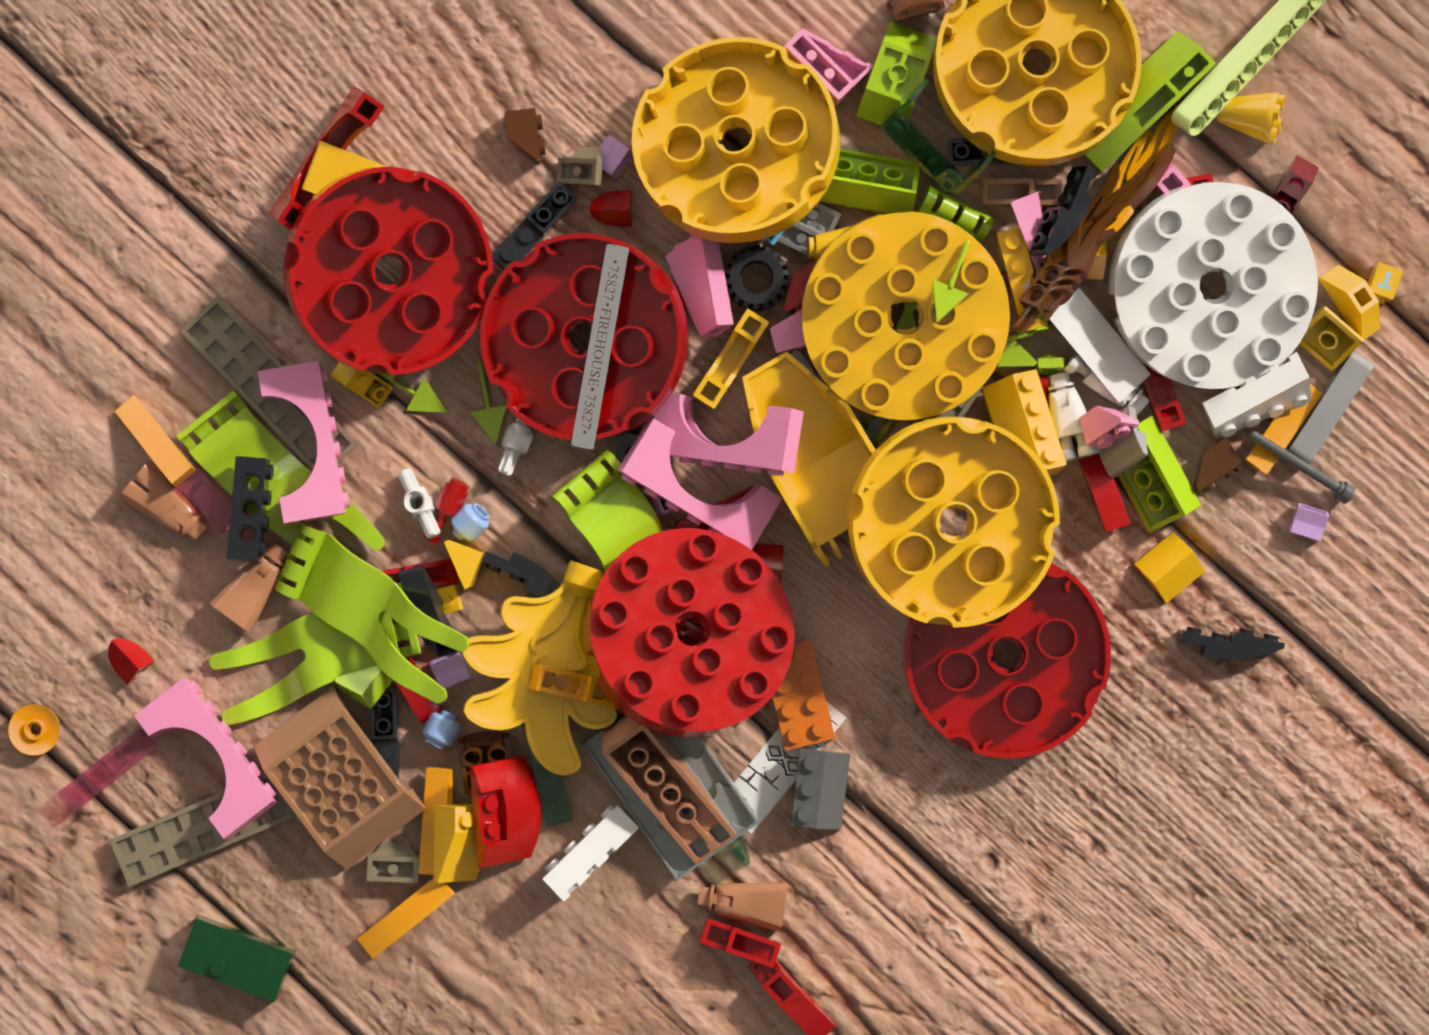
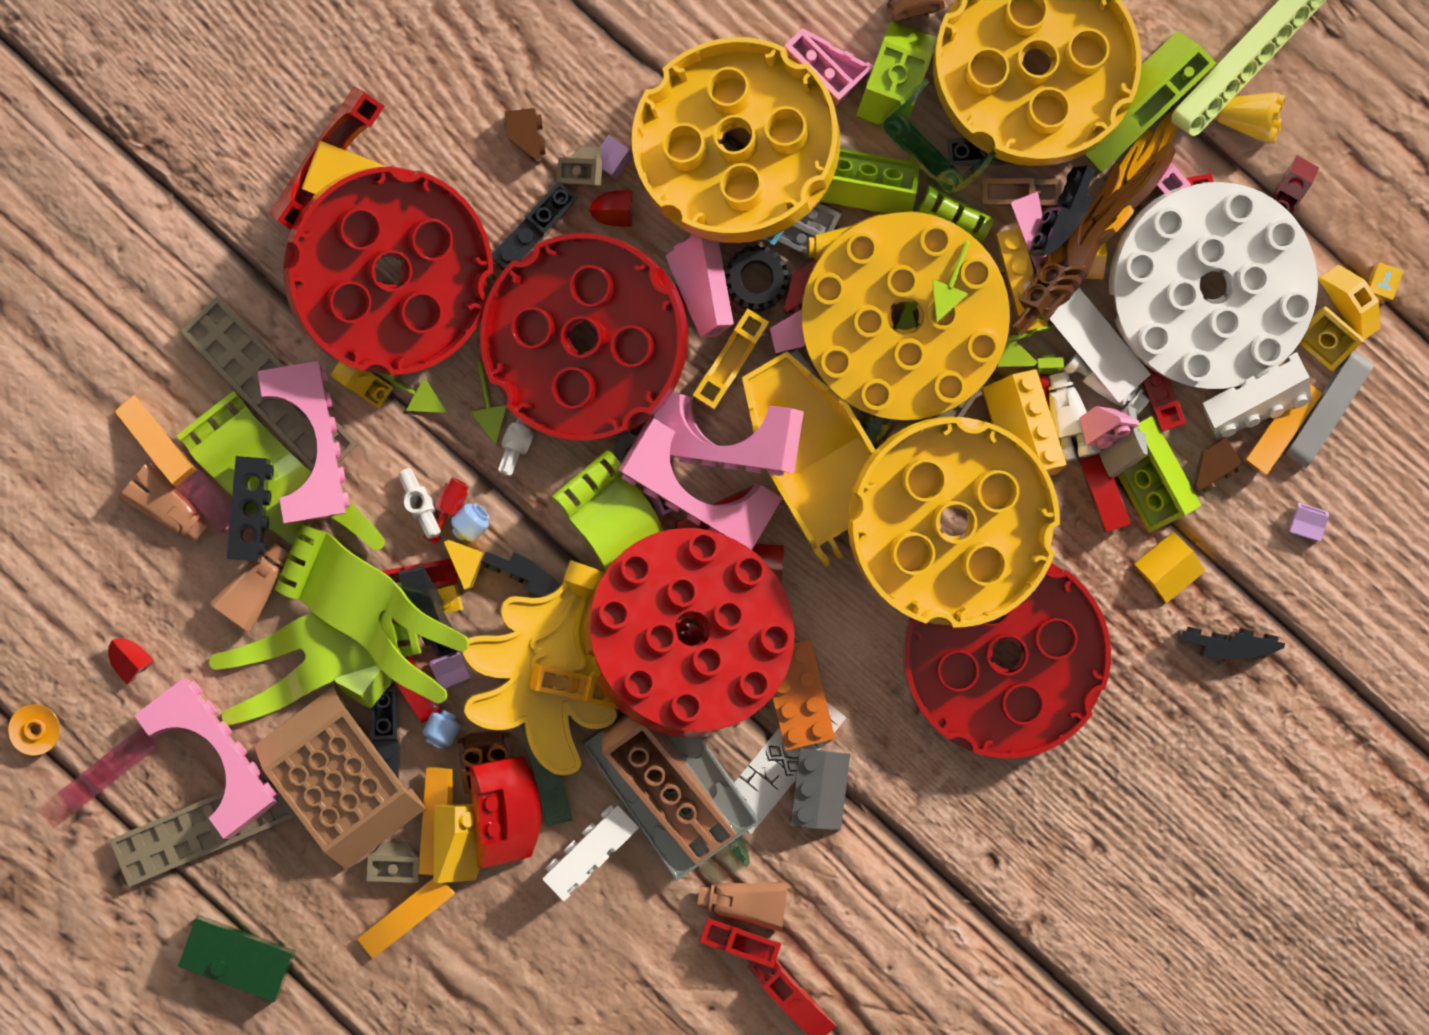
(600, 346): light grey sticker -> none
(1341, 490): dark grey piece -> none

